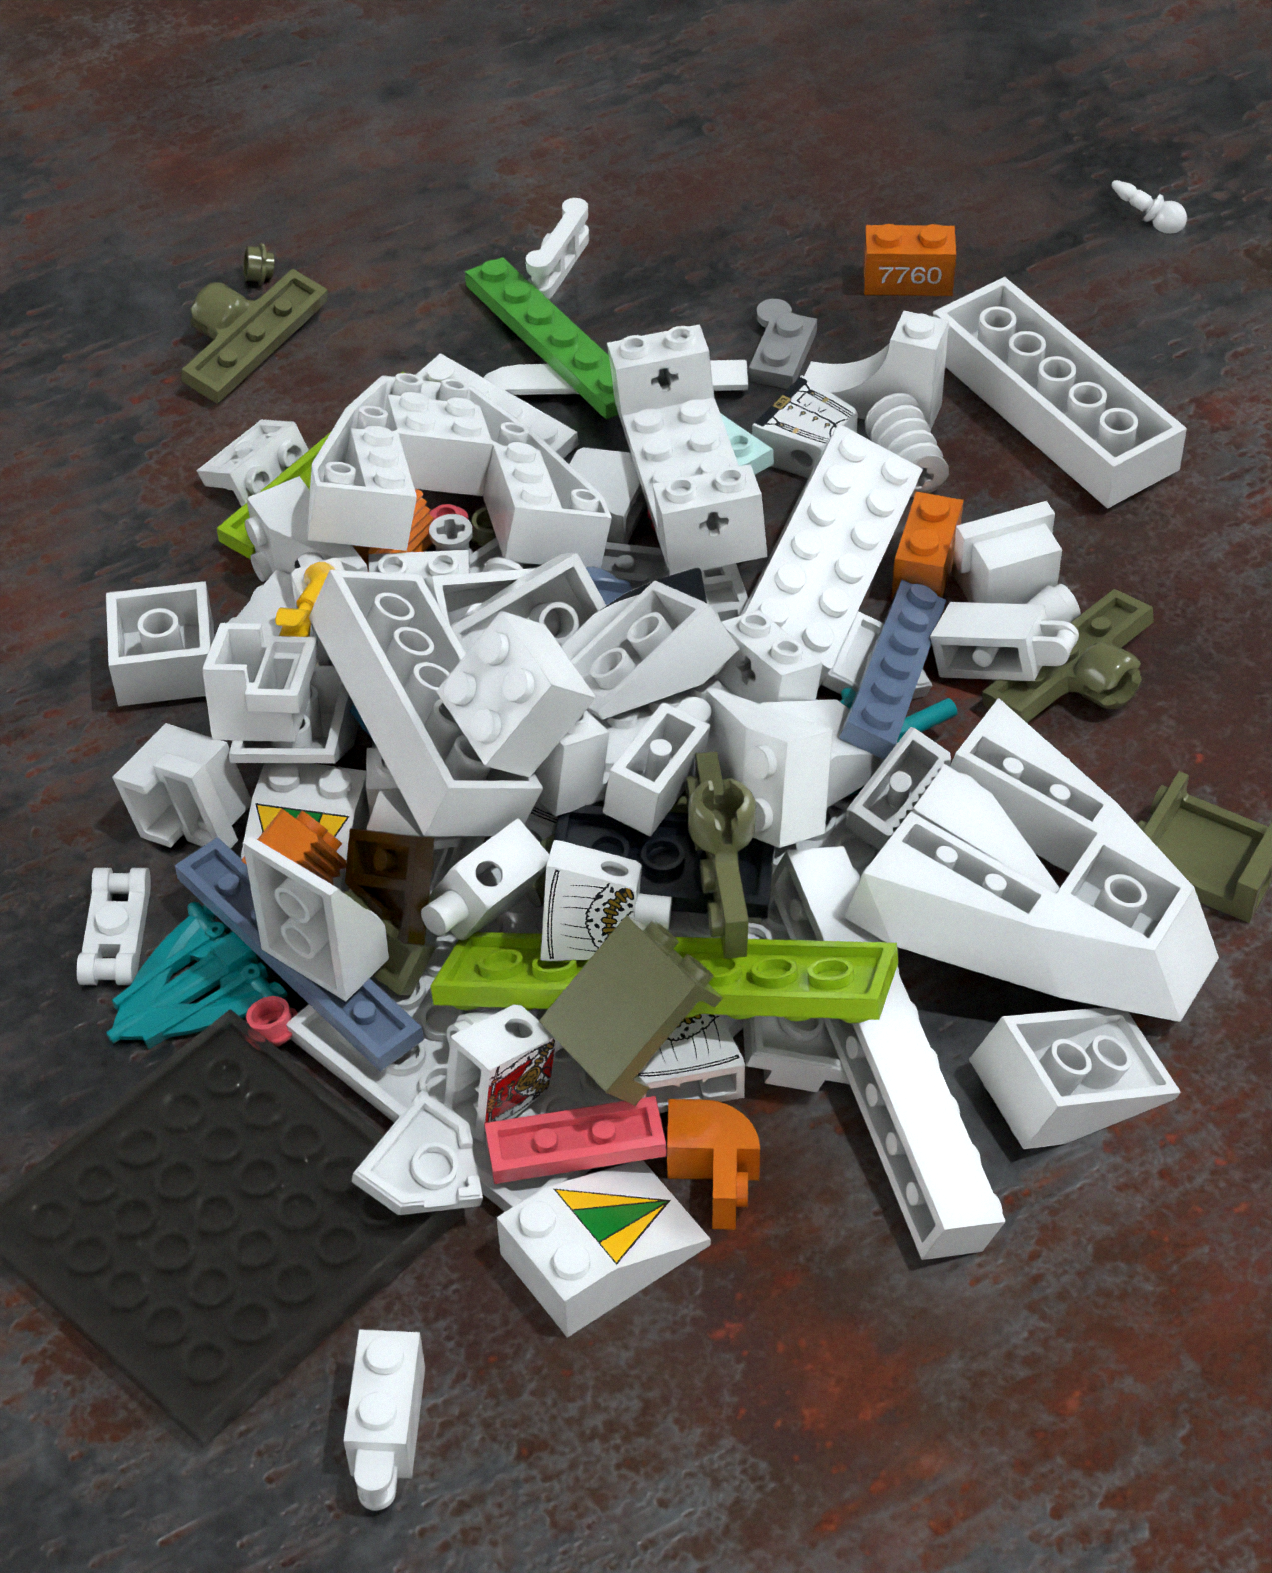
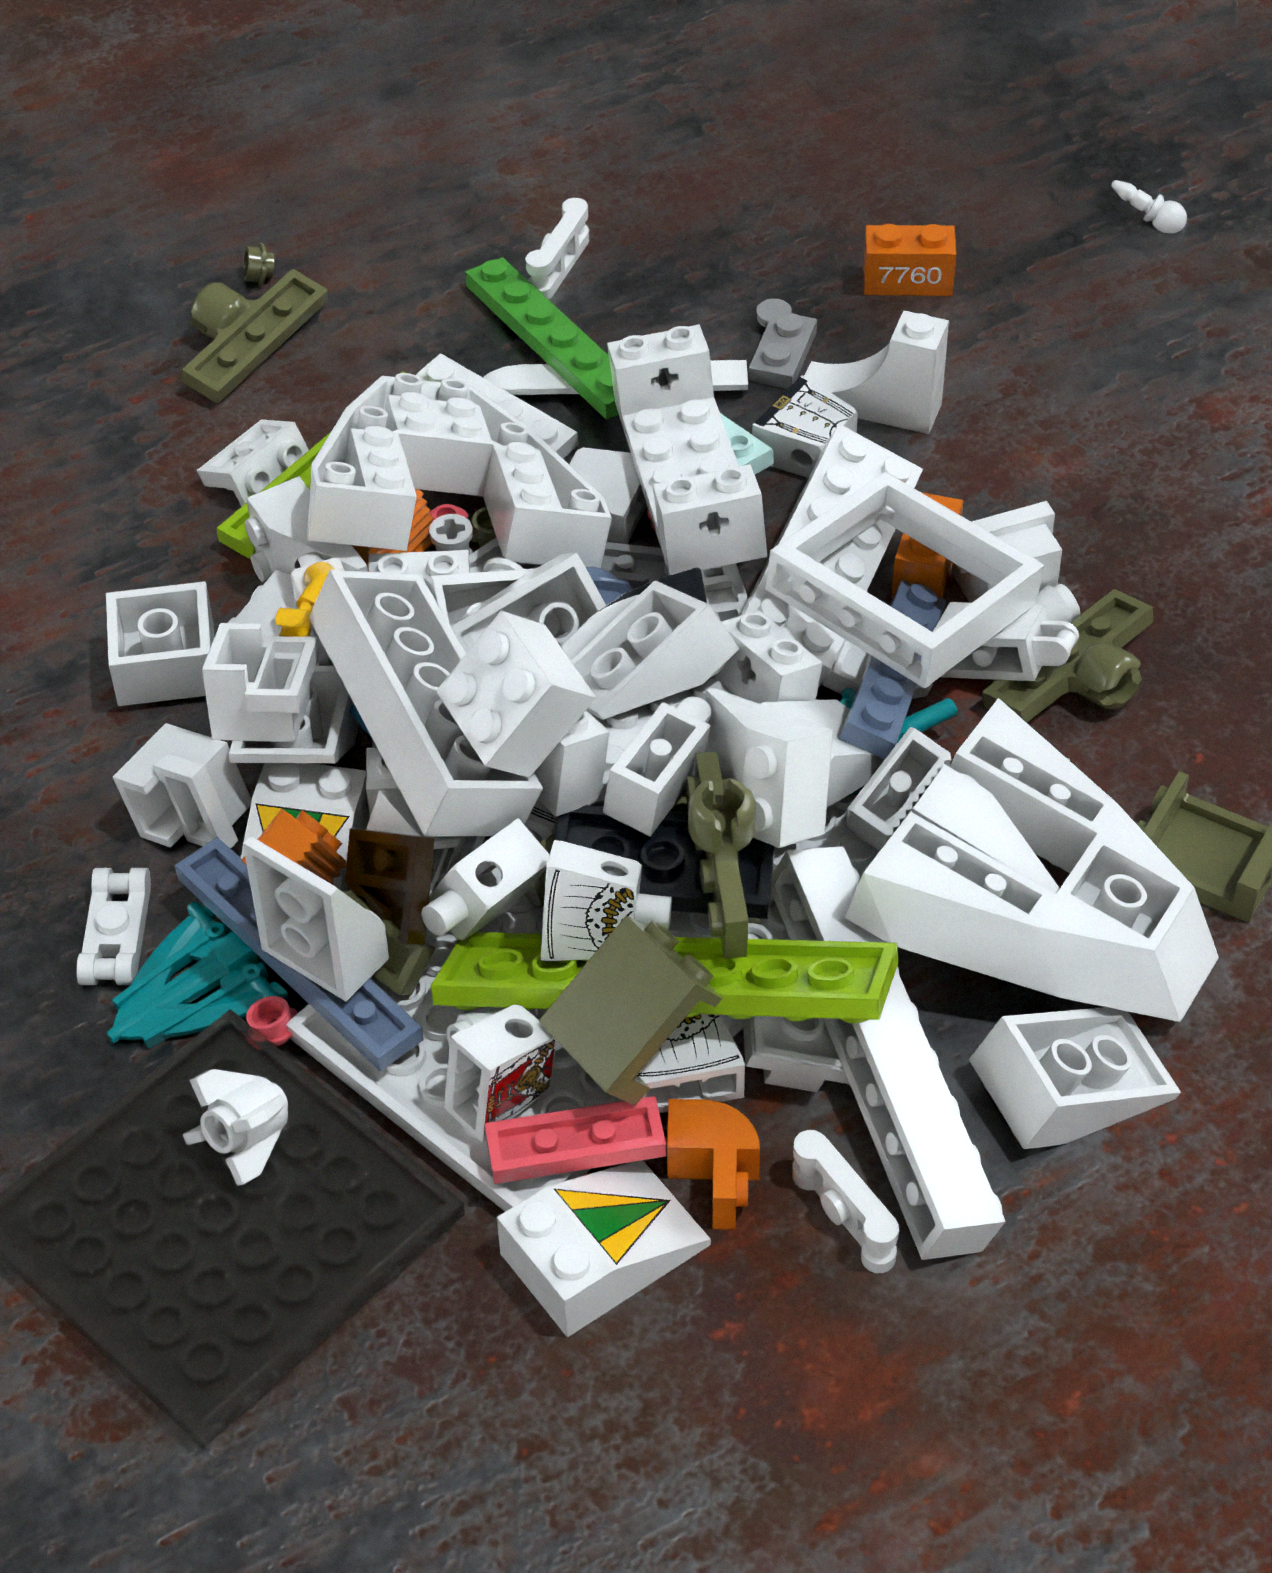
(241, 1118): none -> white brick
(383, 1413): white brick -> none
(423, 1162): white plate -> none
(846, 1199): none -> white plate
(874, 624): none -> white window
(902, 429): white piece -> none
(1060, 393): white brick -> none

